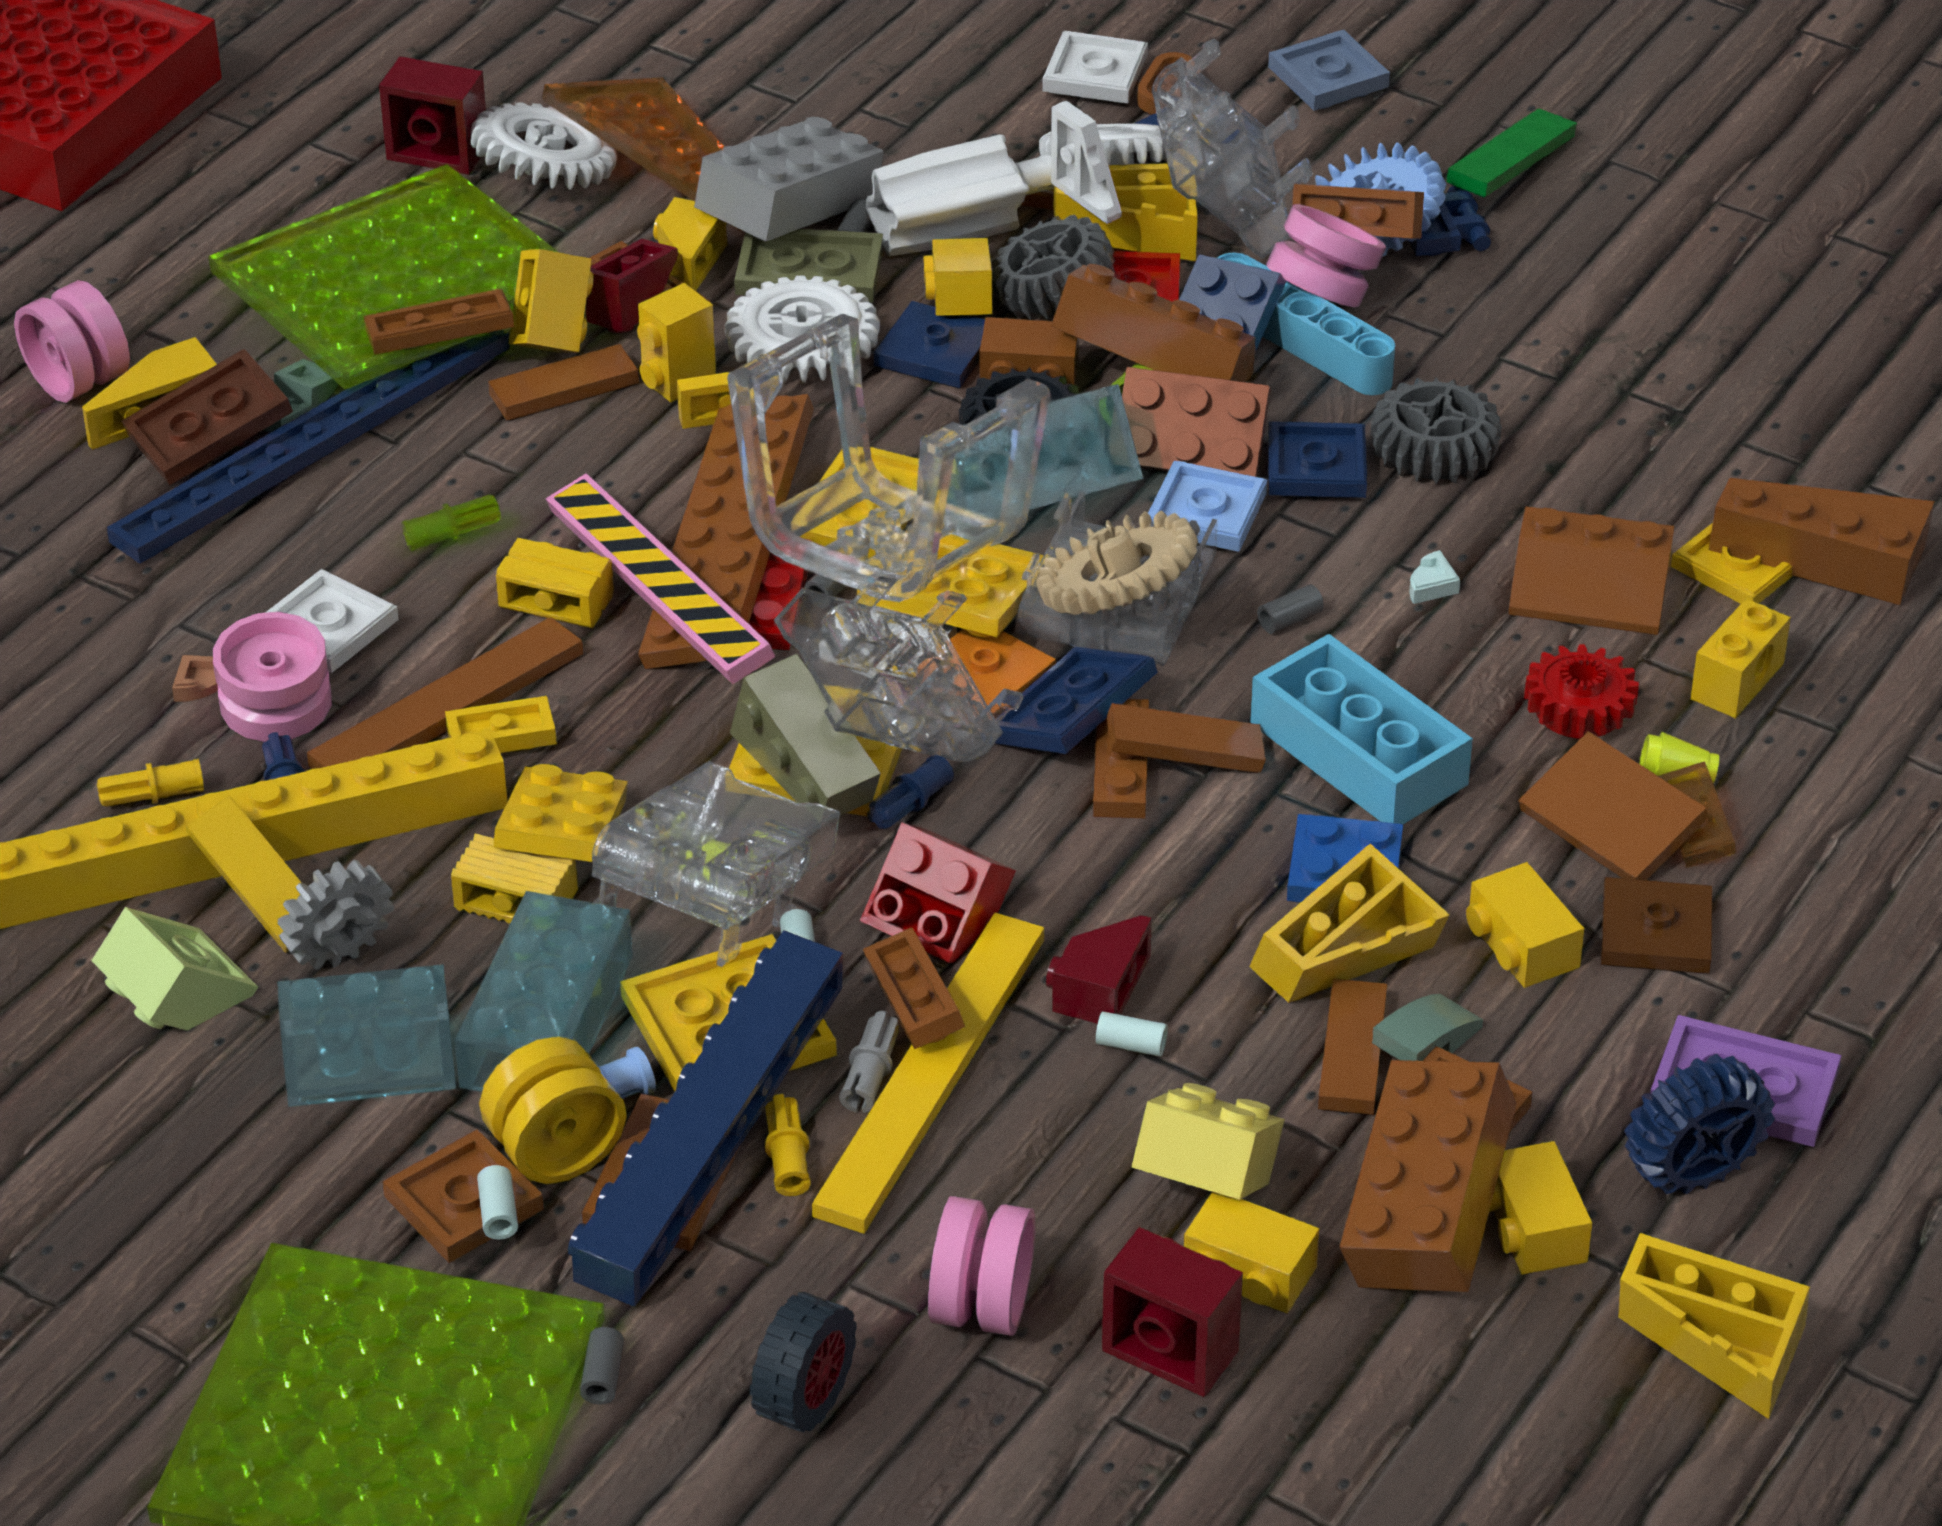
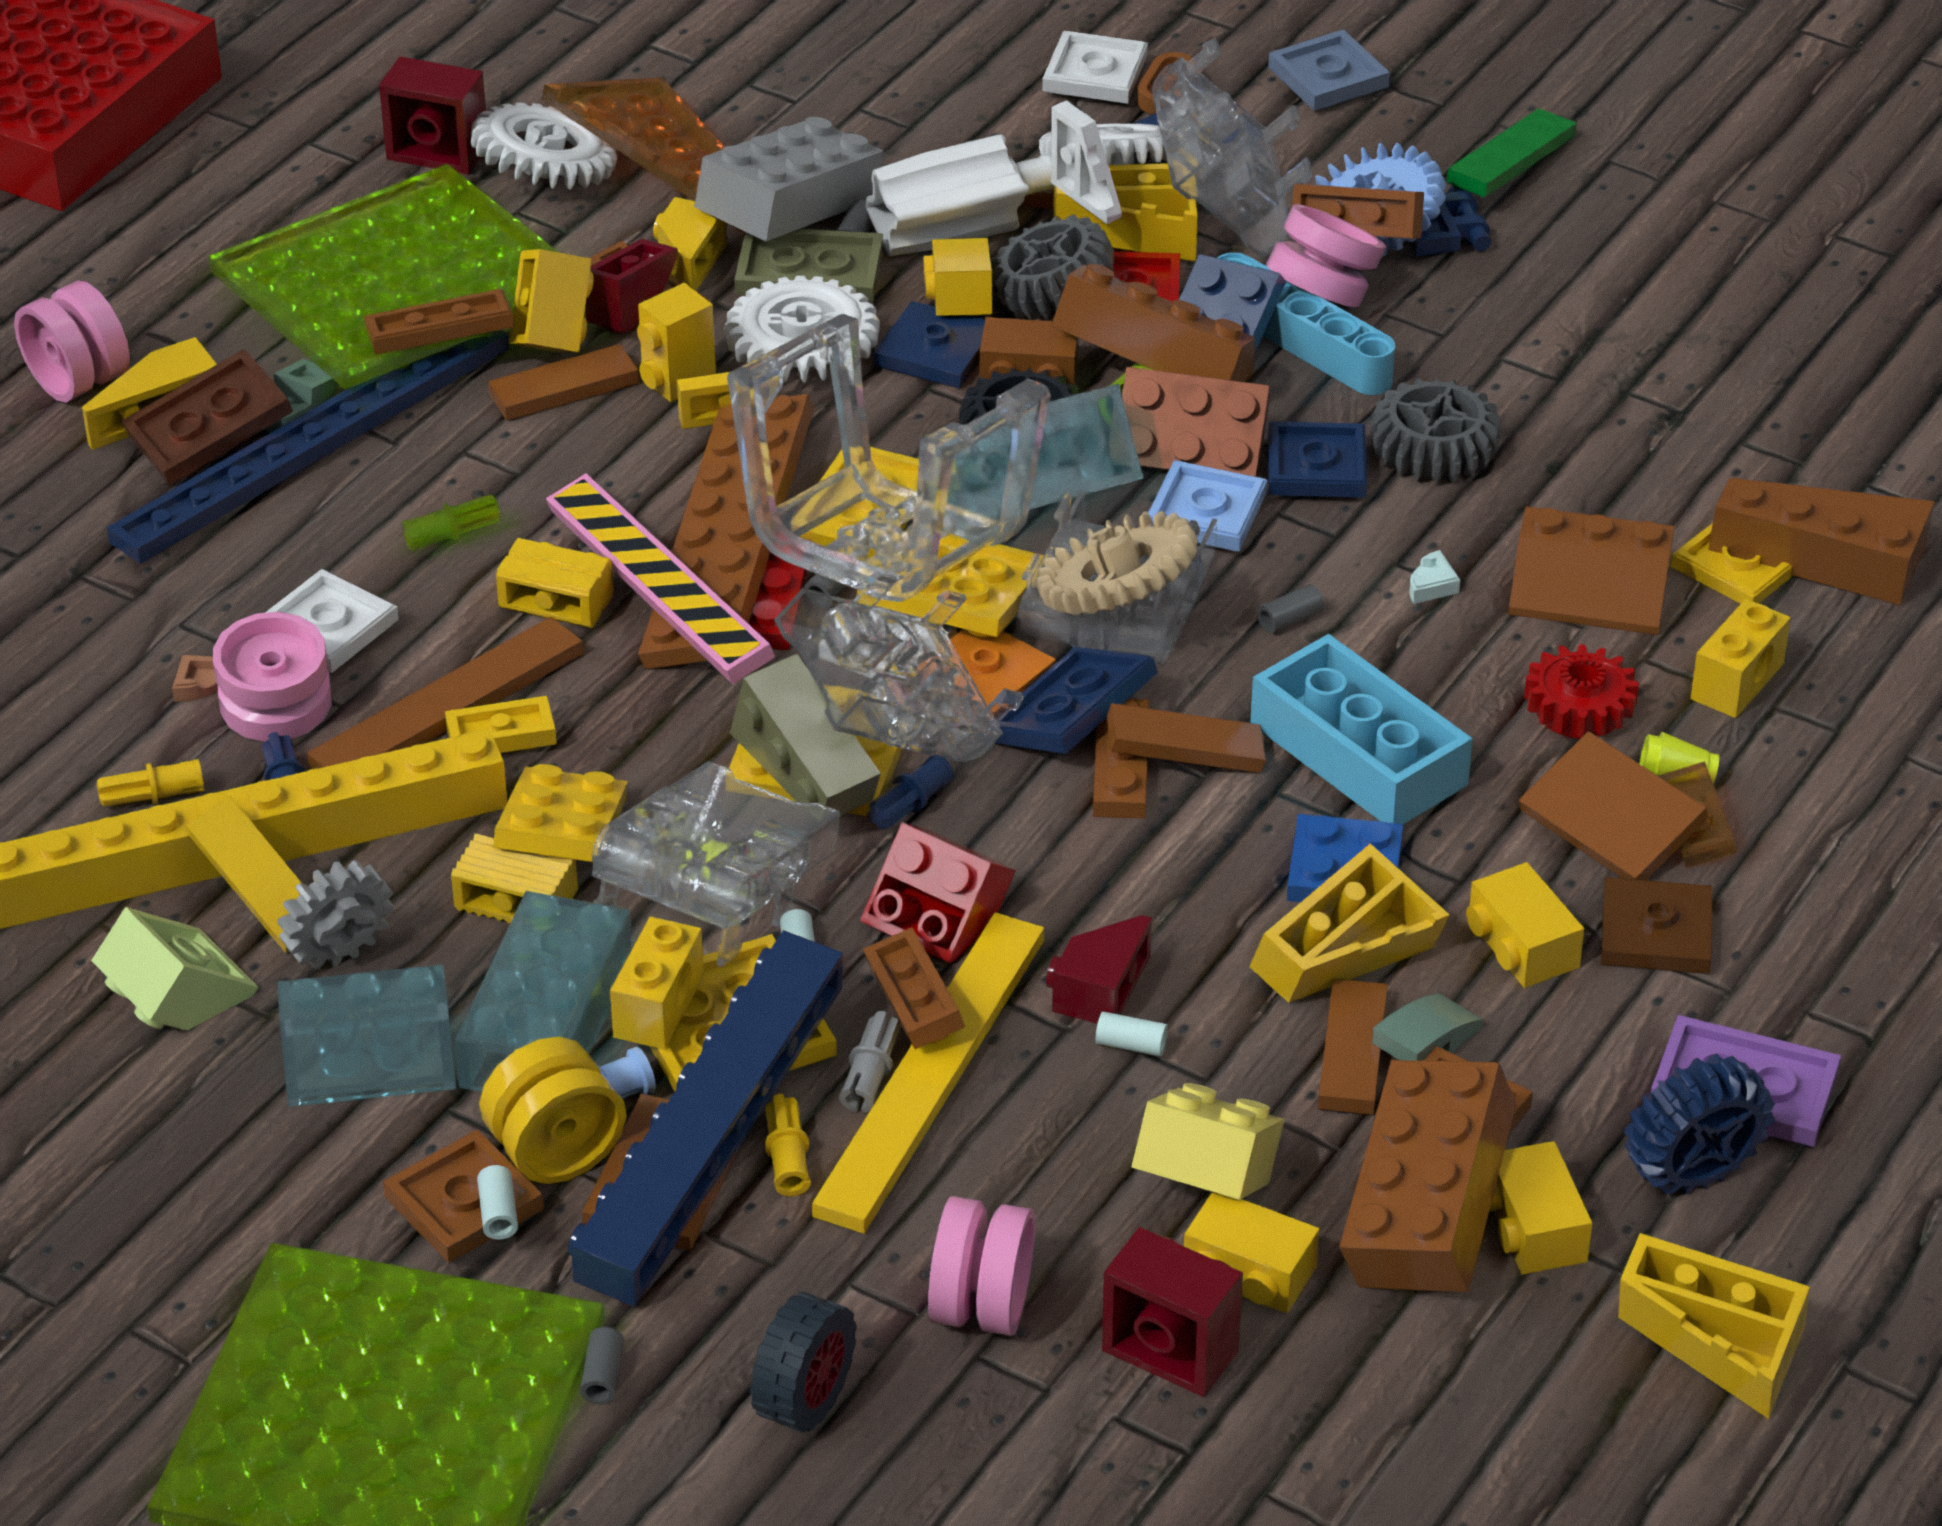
(657, 983): none -> yellow brick

